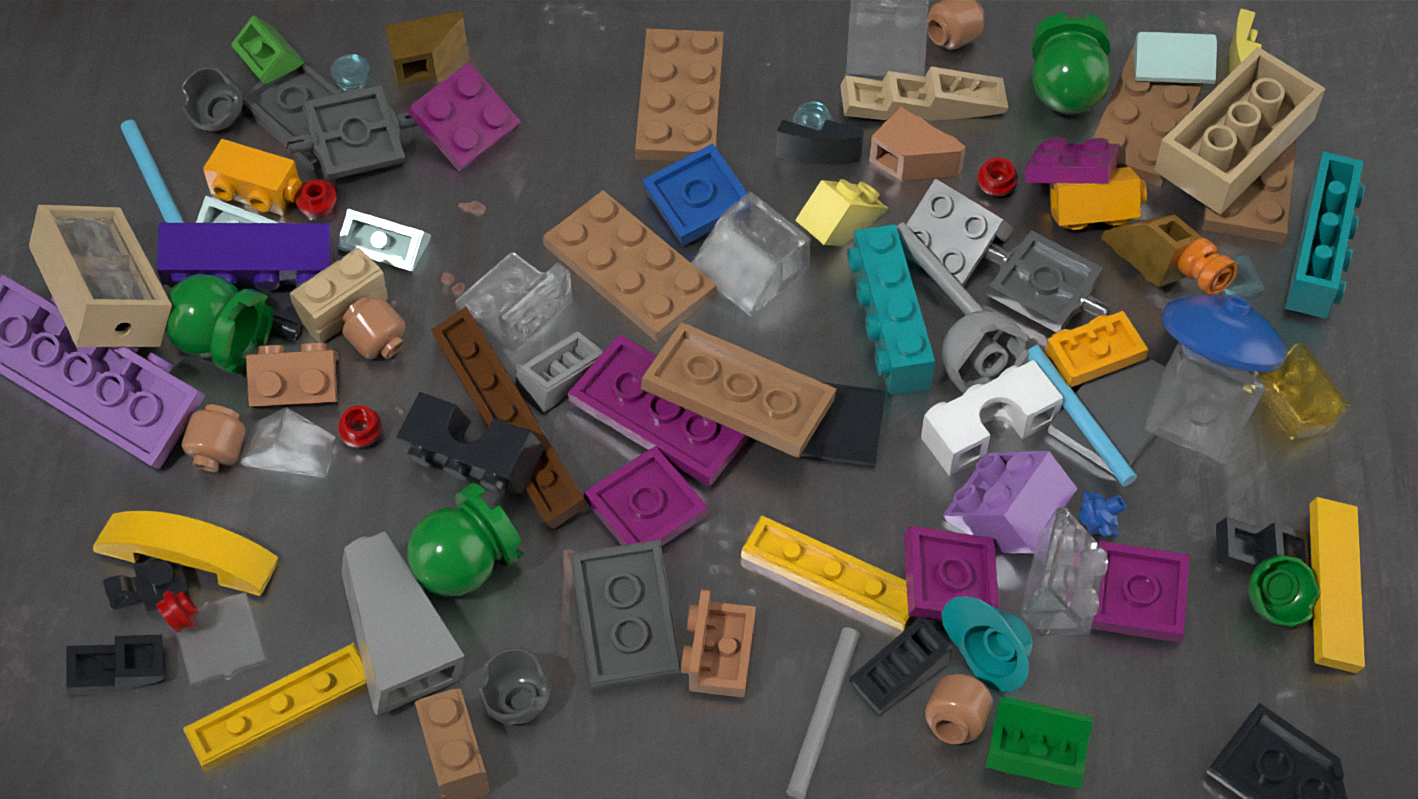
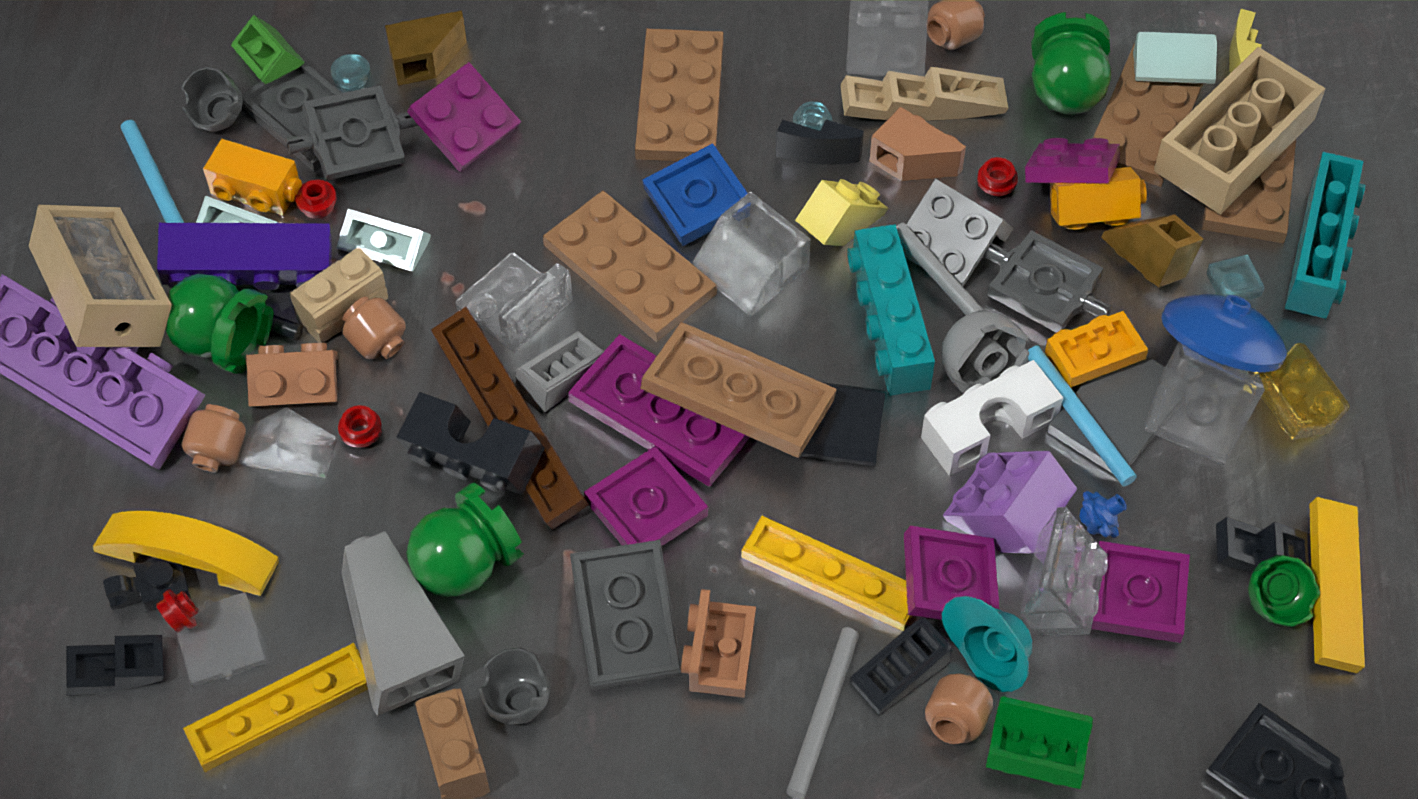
(1204, 264): orange wheel -> none

